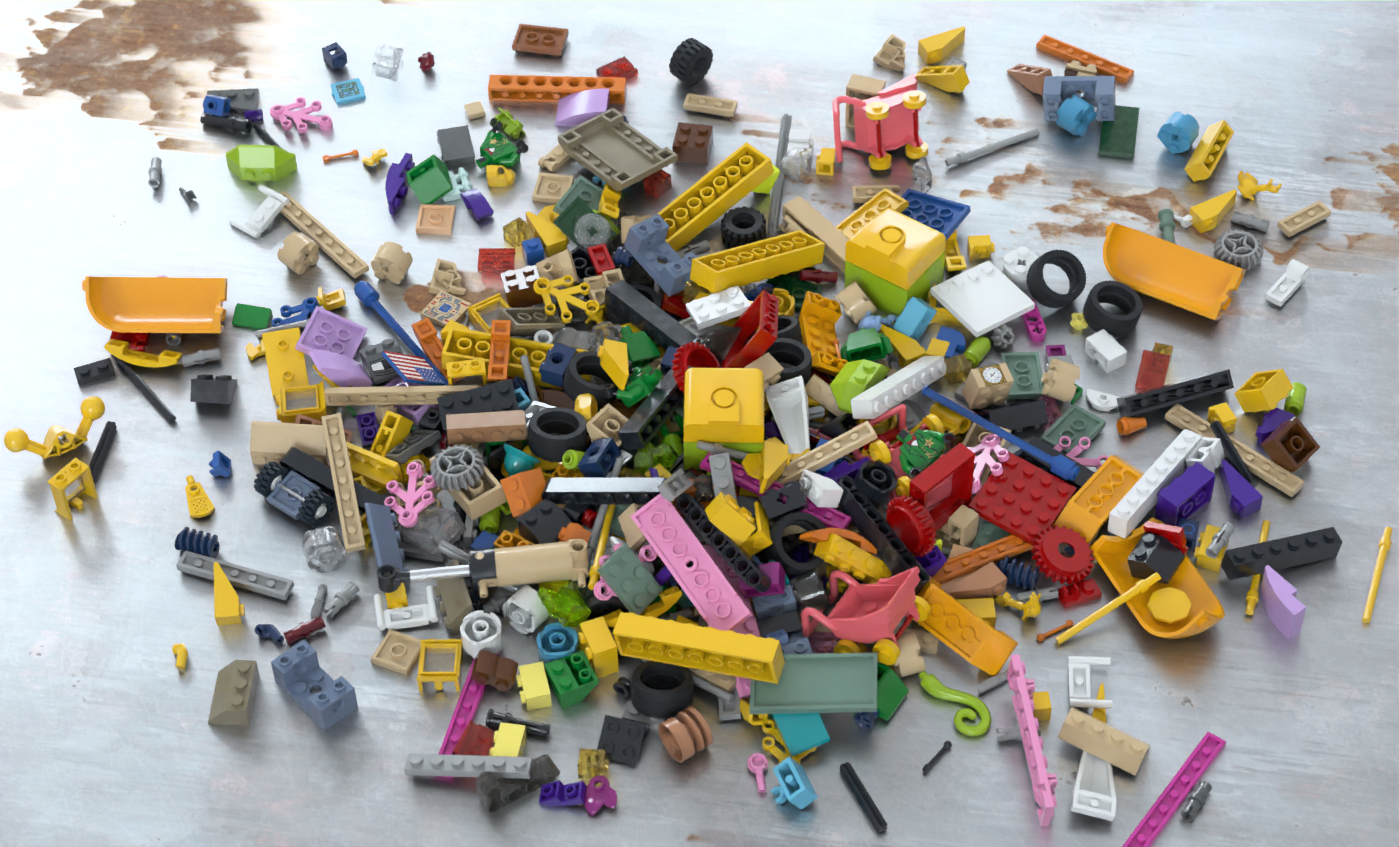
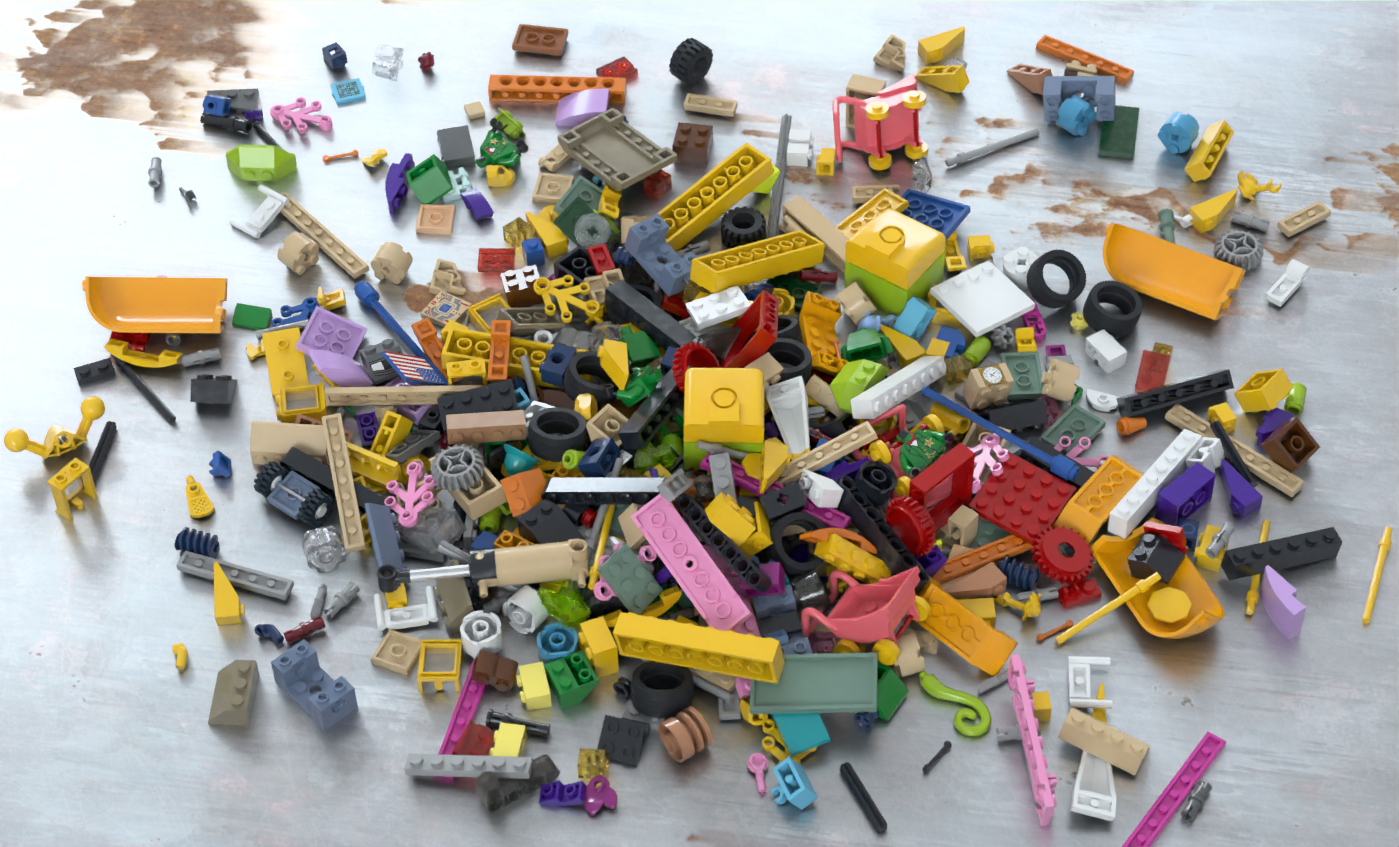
(557, 267): tan tile -> none
(574, 531): orange brick -> none
(797, 164): clear cylinder -> none
(1025, 340): none -> yellow bracket

